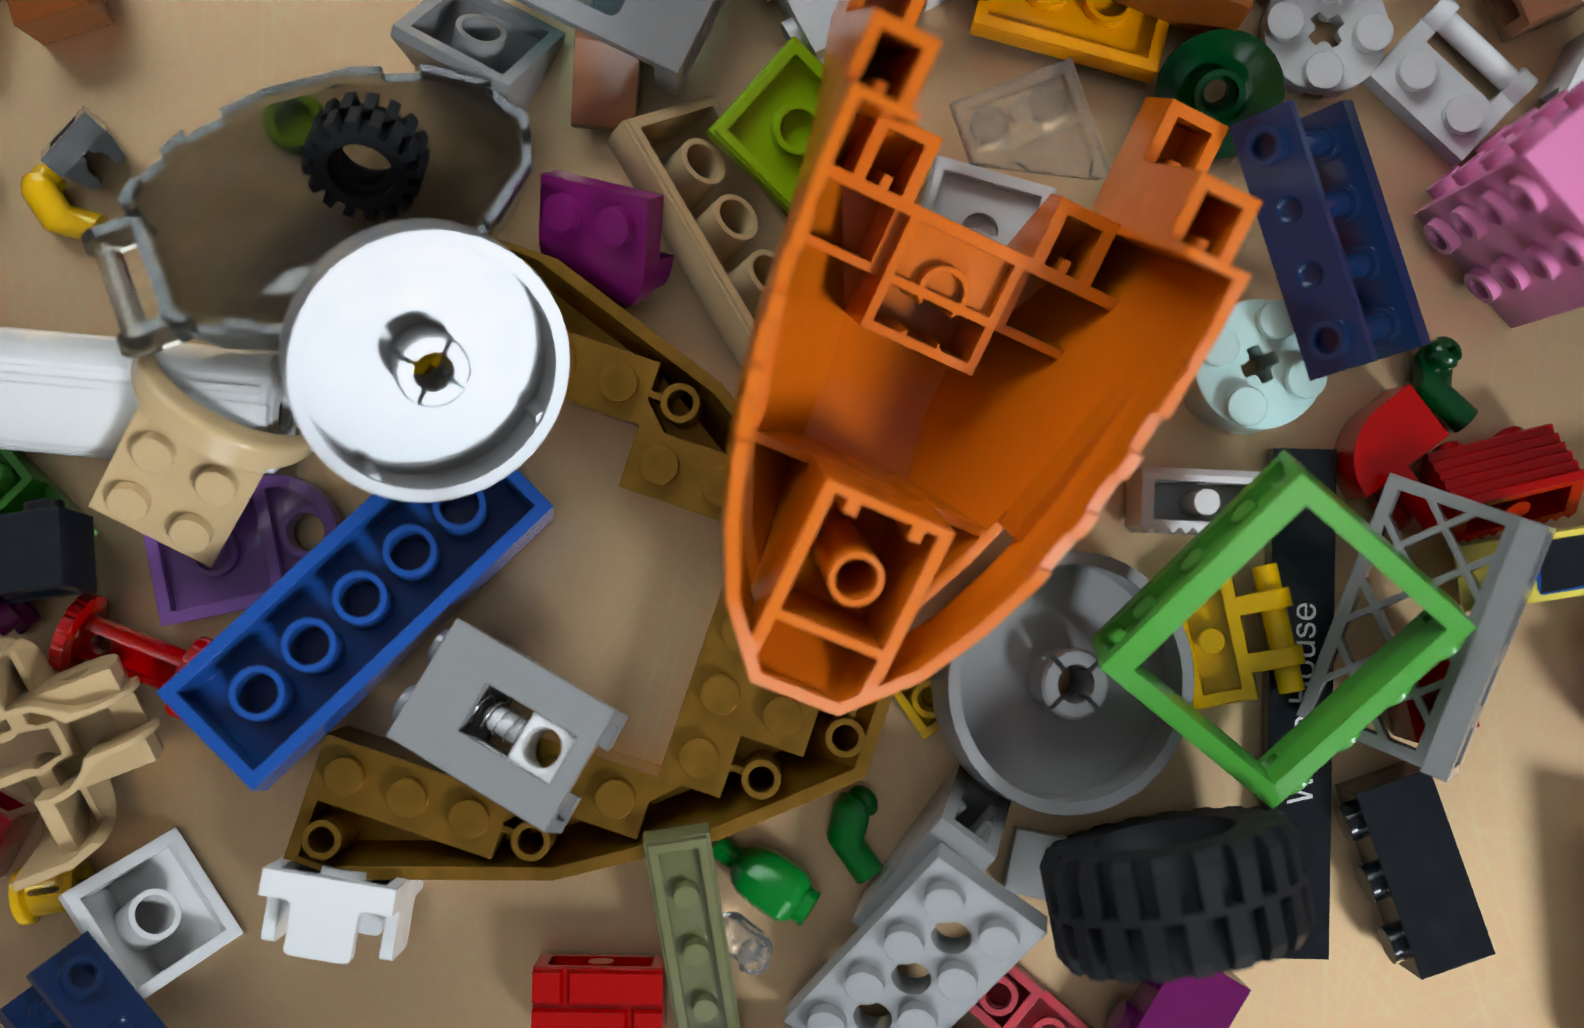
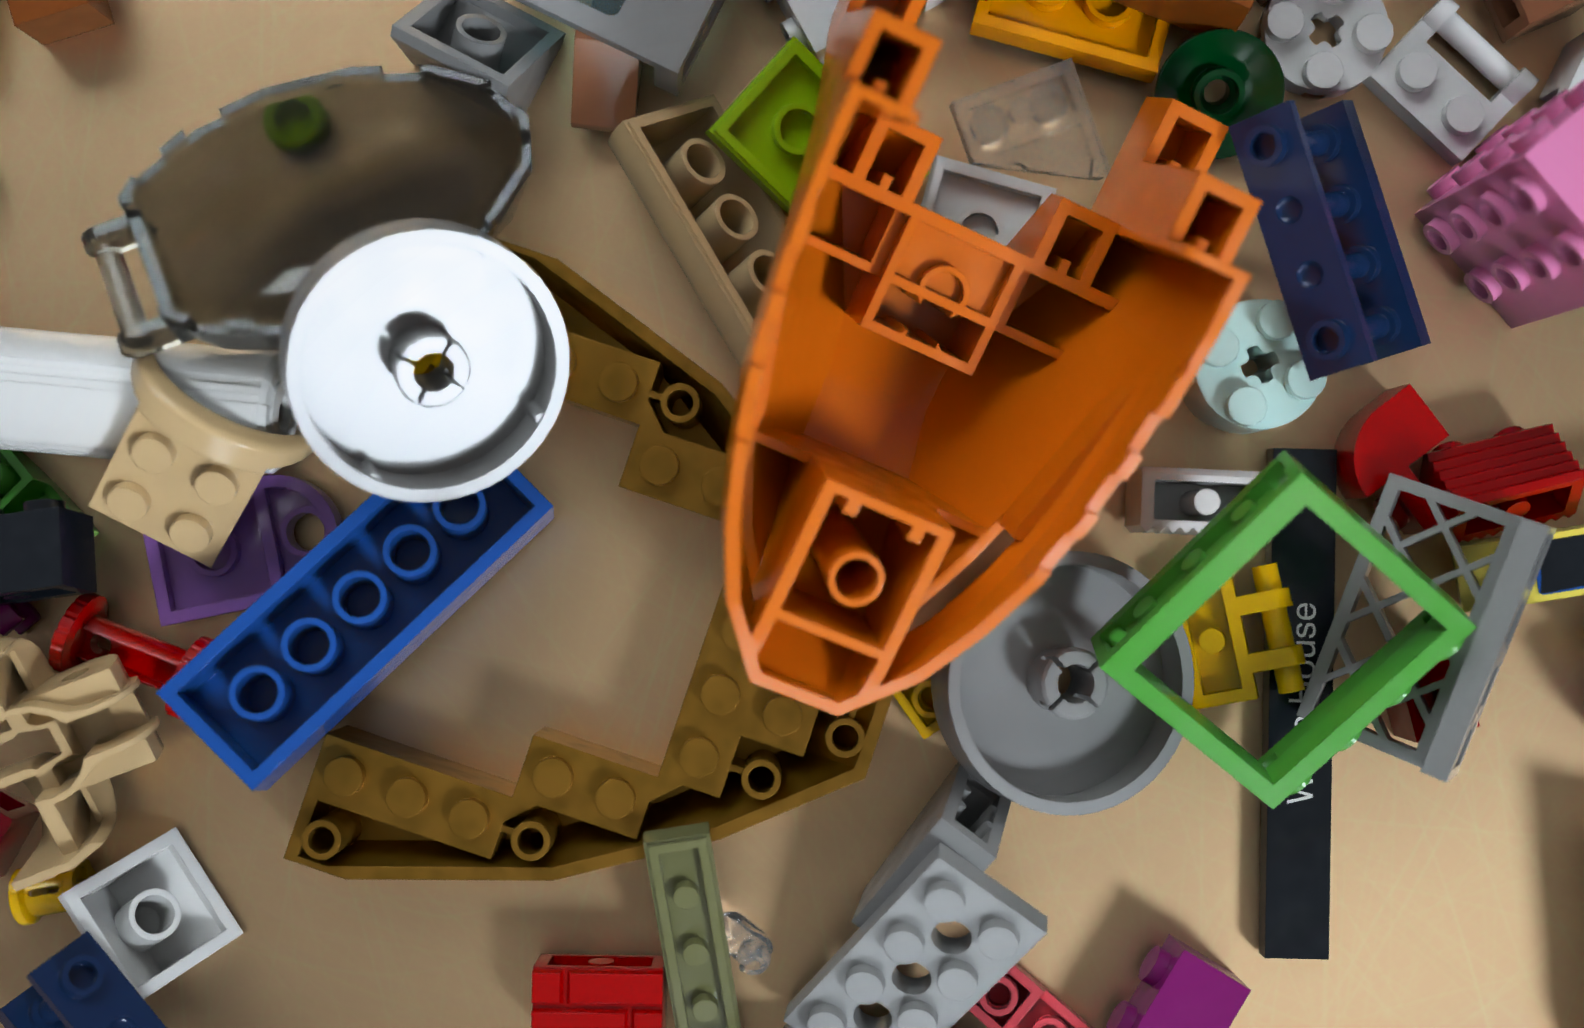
(44, 196): yellow arm -> none
(67, 149): dark grey tile -> none
(330, 907): white panel -> none
(375, 128): black tyre -> none
(468, 699): light grey brick -> none
(604, 234): magenta slope -> none
(768, 880): green plant -> none
(847, 832): green arm -> none
(1024, 857): white tile -> none
(1178, 894): black tyre -> none
(1412, 870): black brick -> none
(1433, 383): dark green arm -> none

